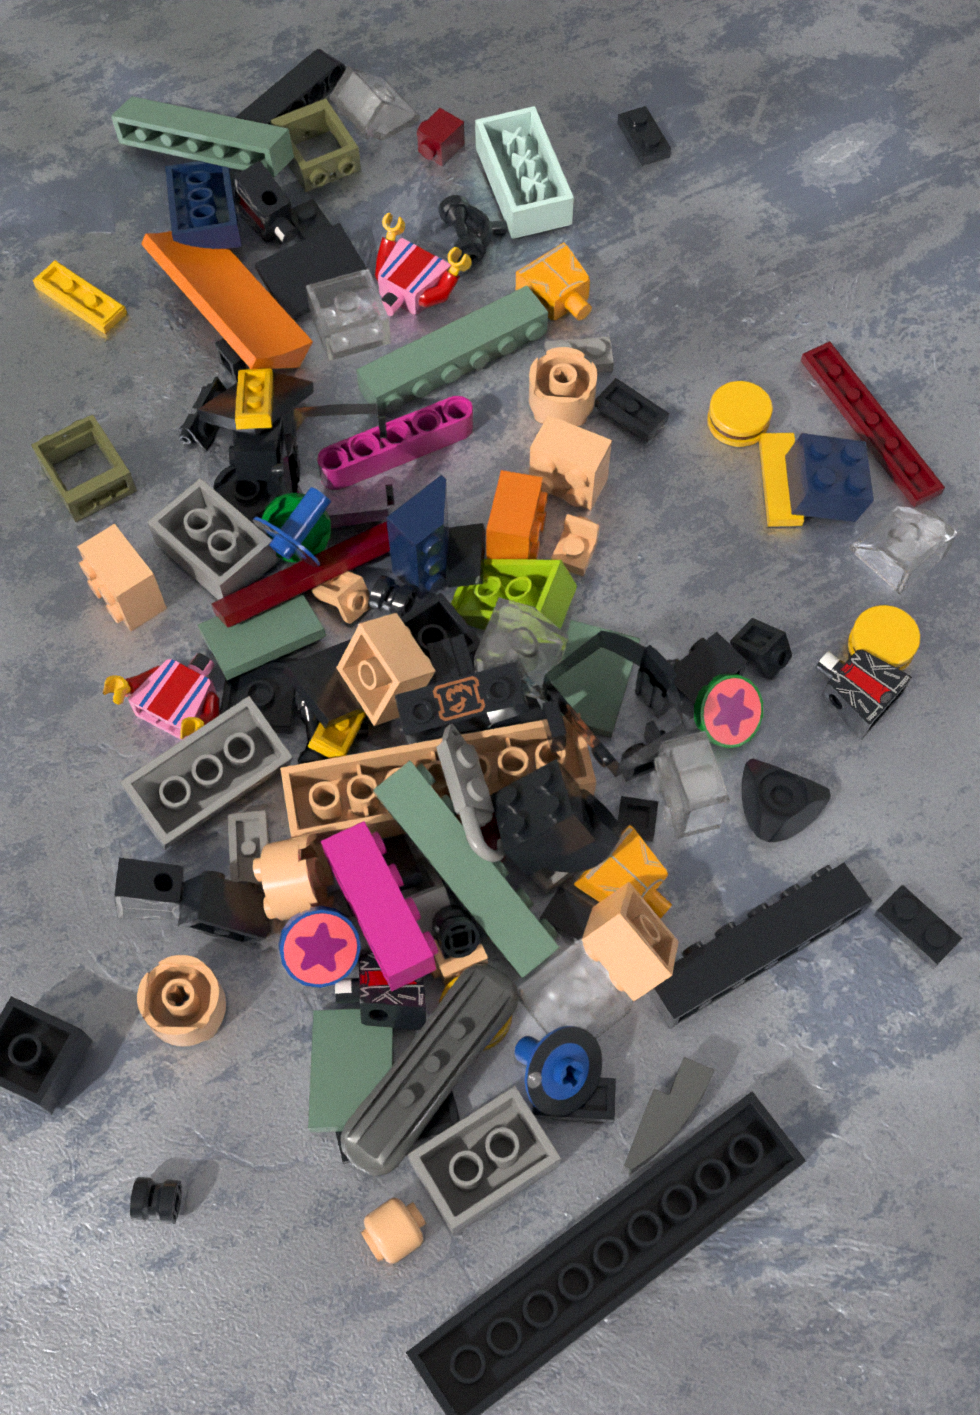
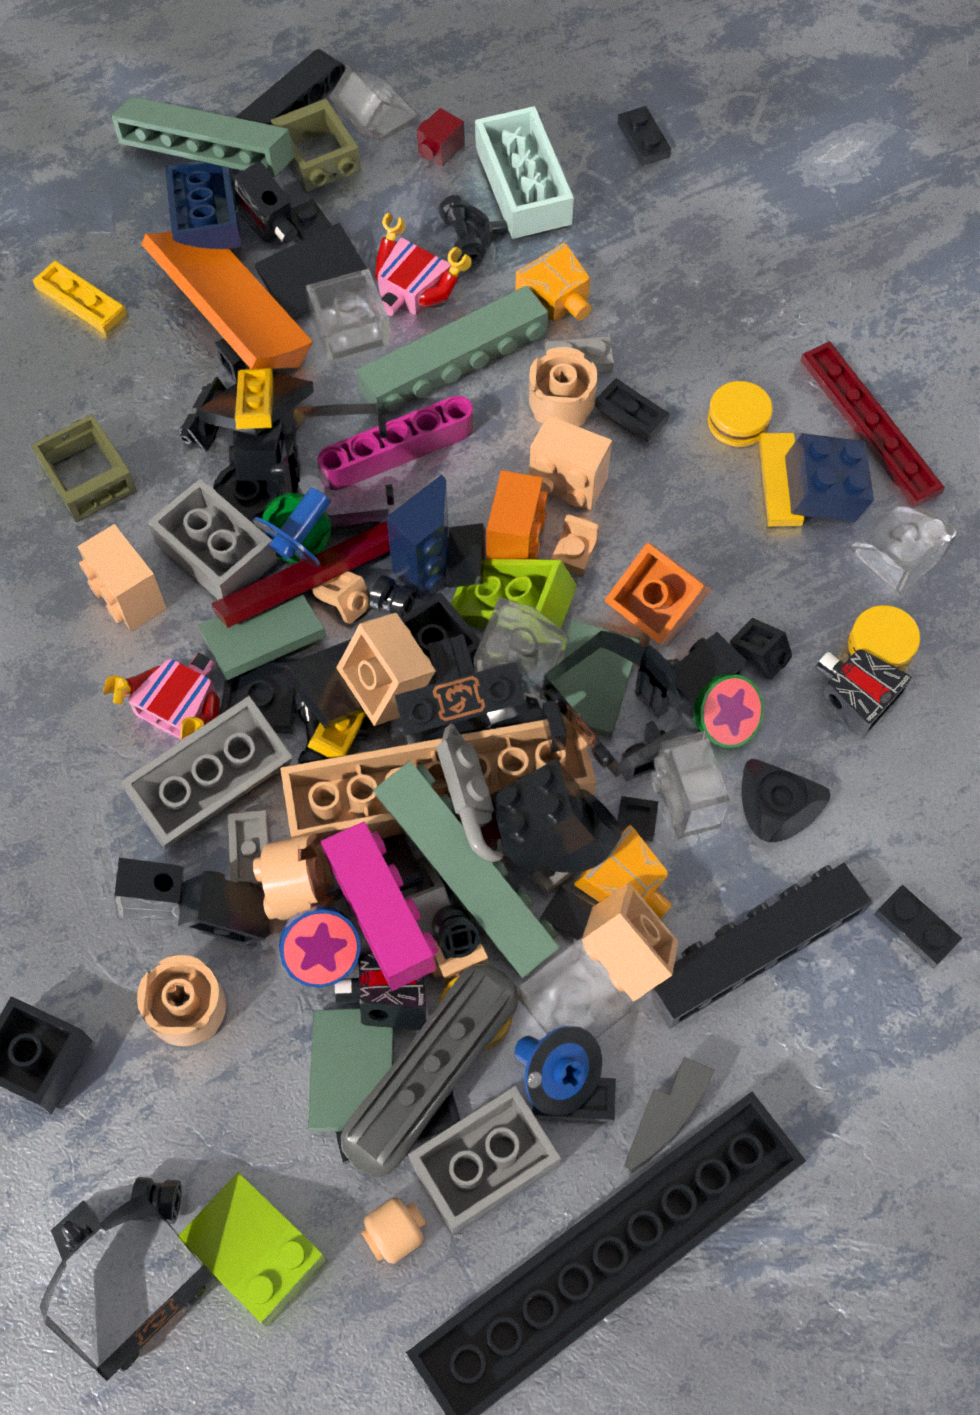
(71, 1235): none -> black piece
(252, 1249): none -> lime slope
(657, 594): none -> orange brick

